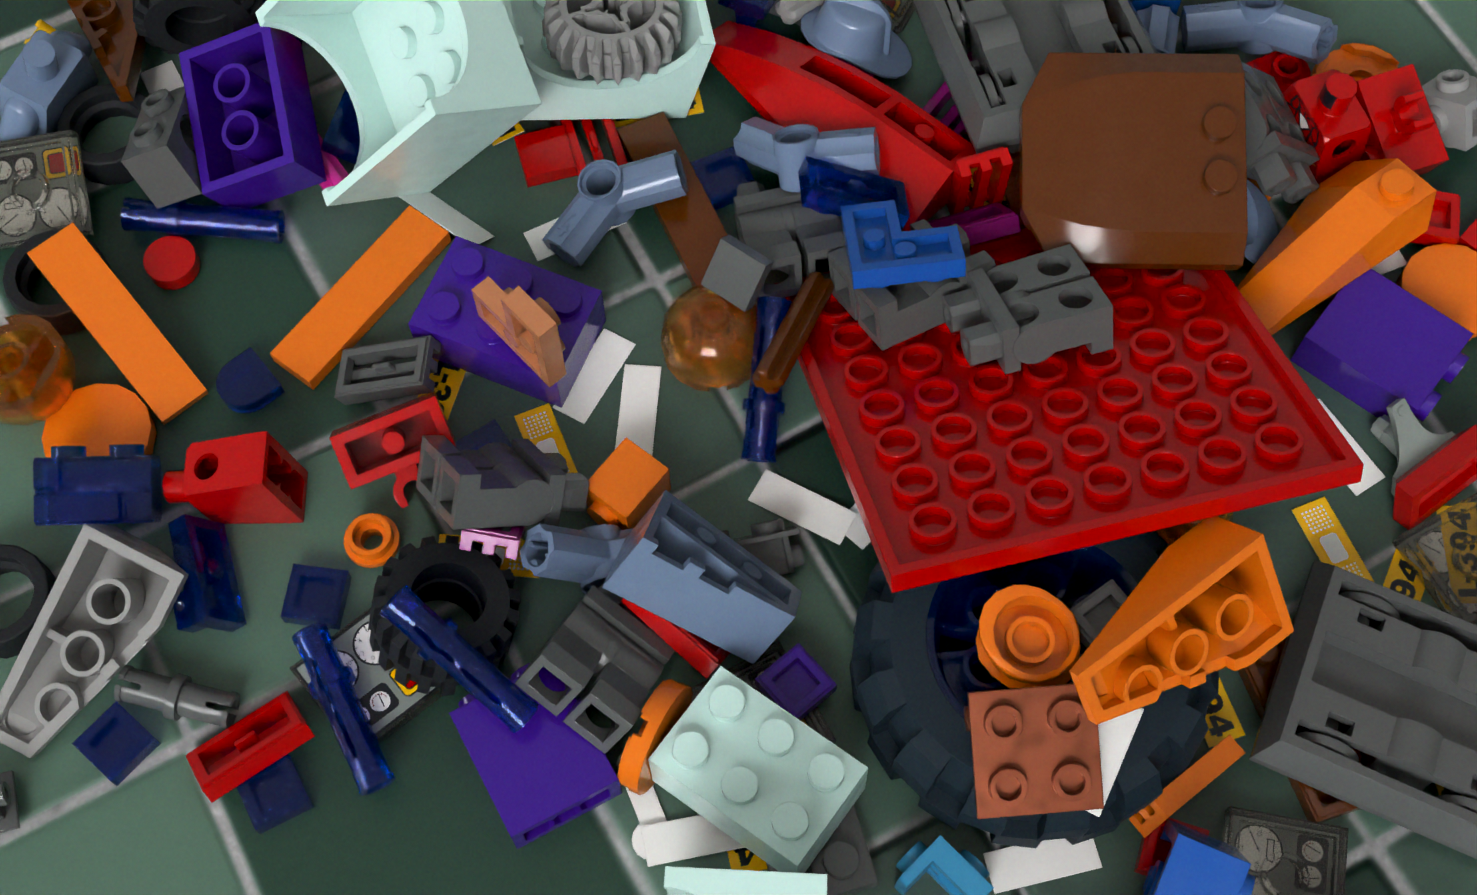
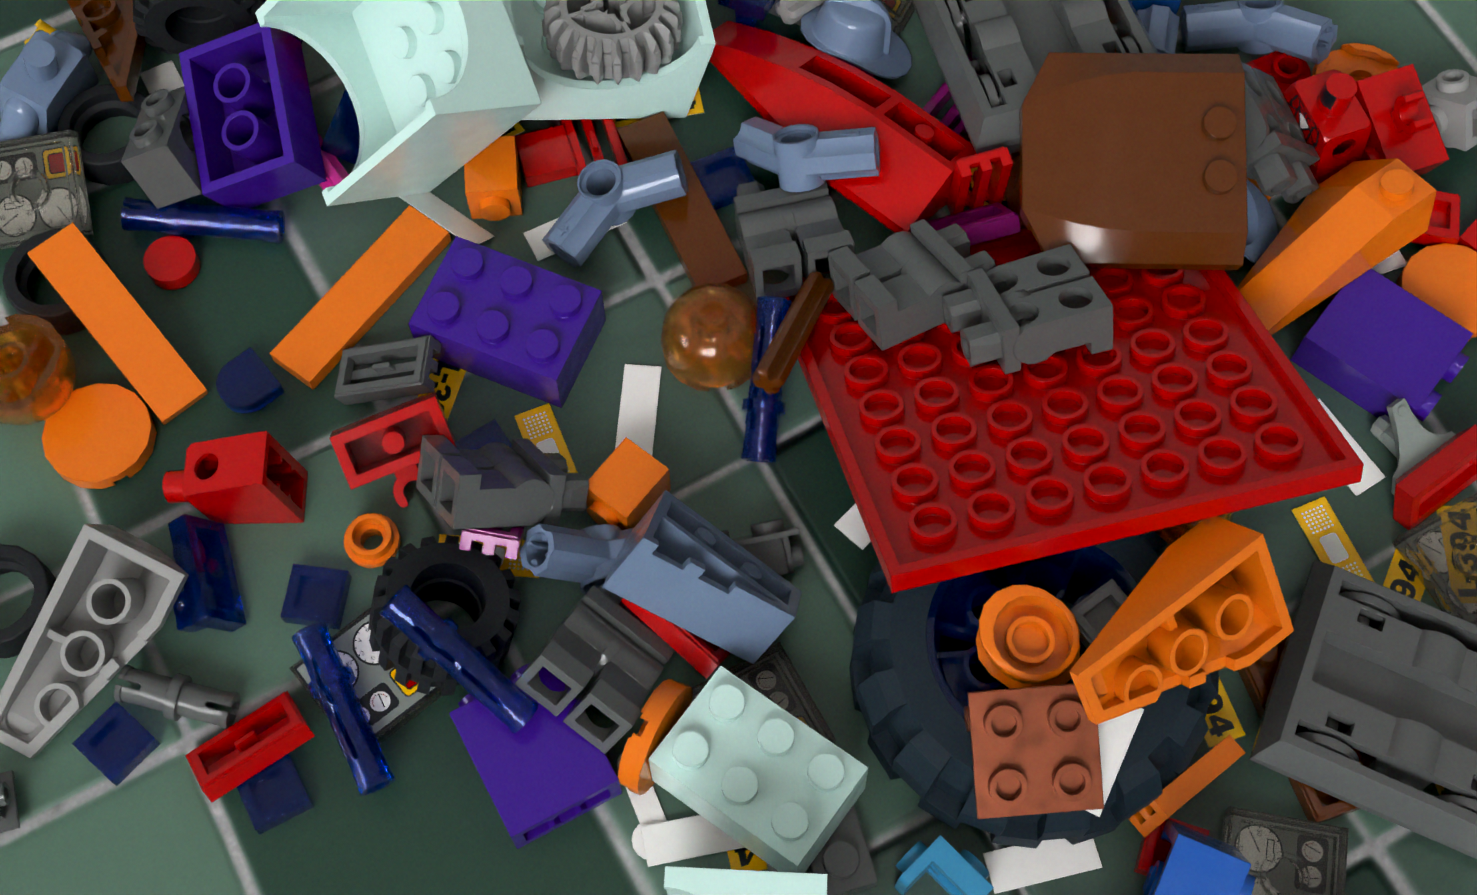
(97, 488): clear blue brick -> none
(494, 181): none -> orange brick
(524, 326): nougat plate -> none
(596, 375): white sticker -> none
(737, 272): dark grey tile -> none
(796, 682): dark purple tile -> none
(802, 507): white sticker -> none
(830, 185): clear blue hinge -> none
(886, 256): blue plate -> none

